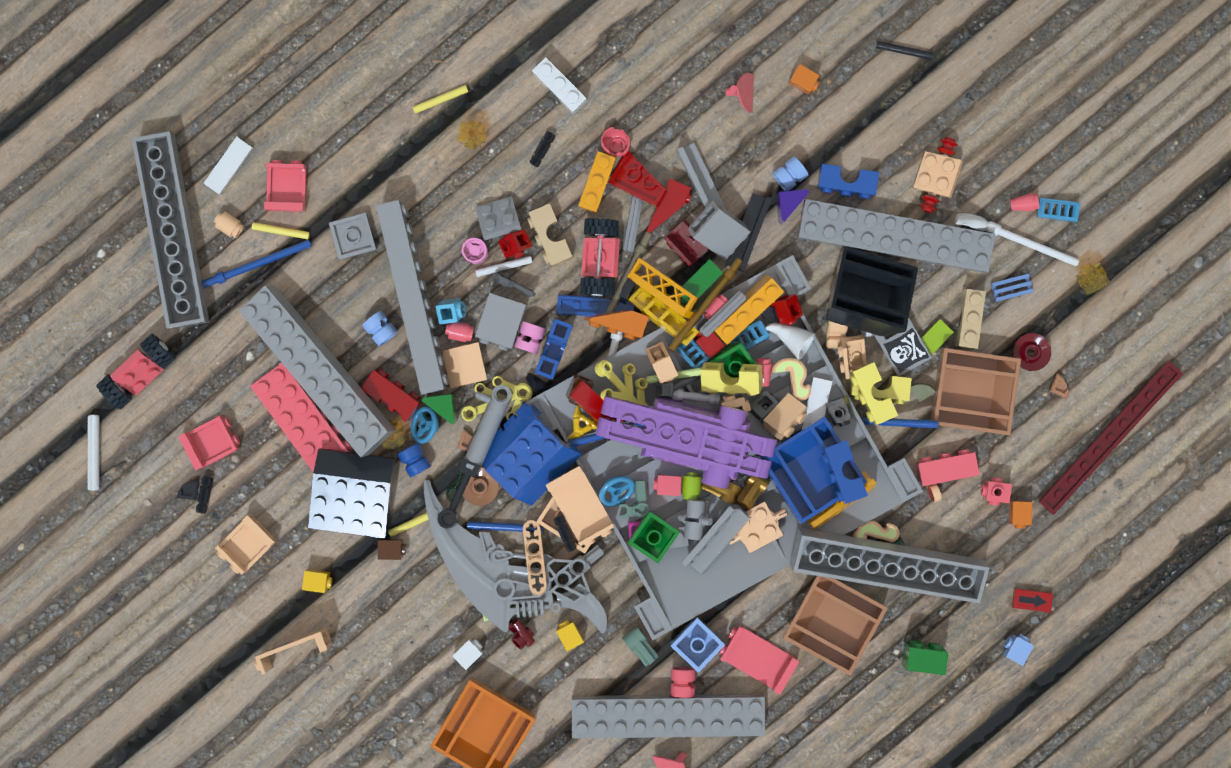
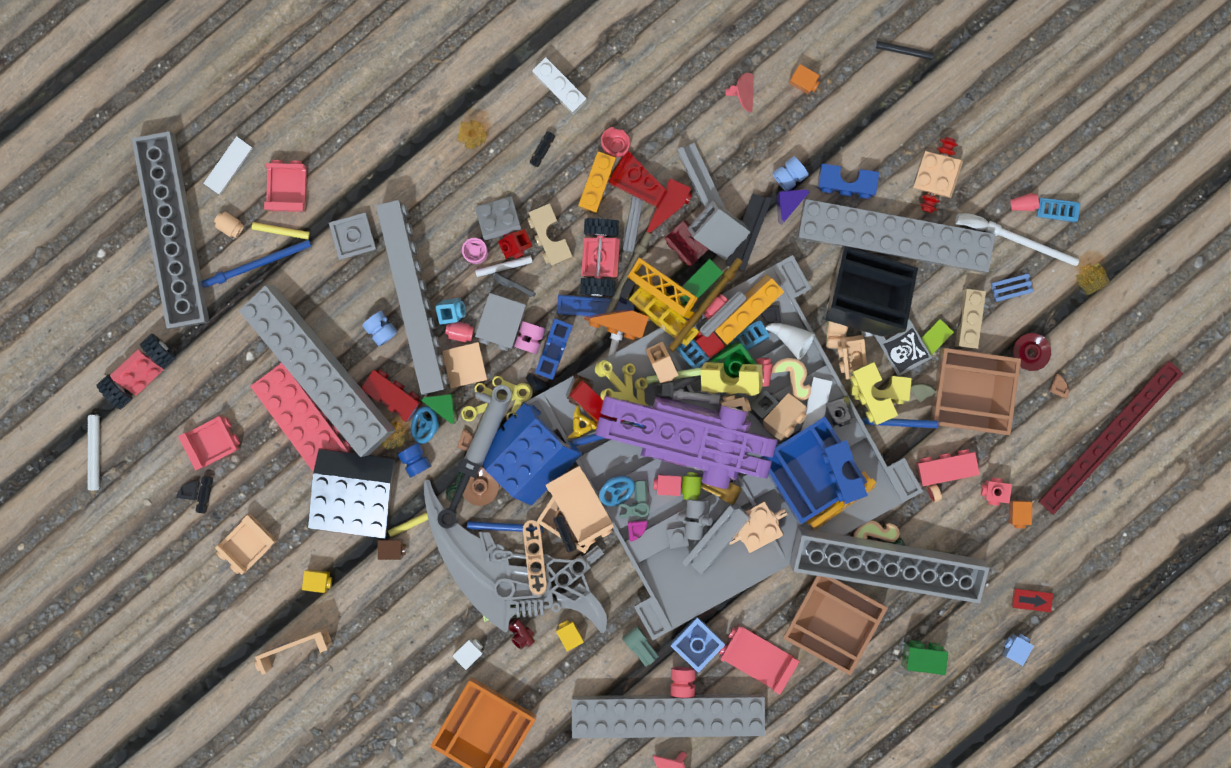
(440, 99): light yellow bar -> none
(653, 537): green slope -> none
(751, 491): pearl gold piece -> none
(788, 309): red brick -> none

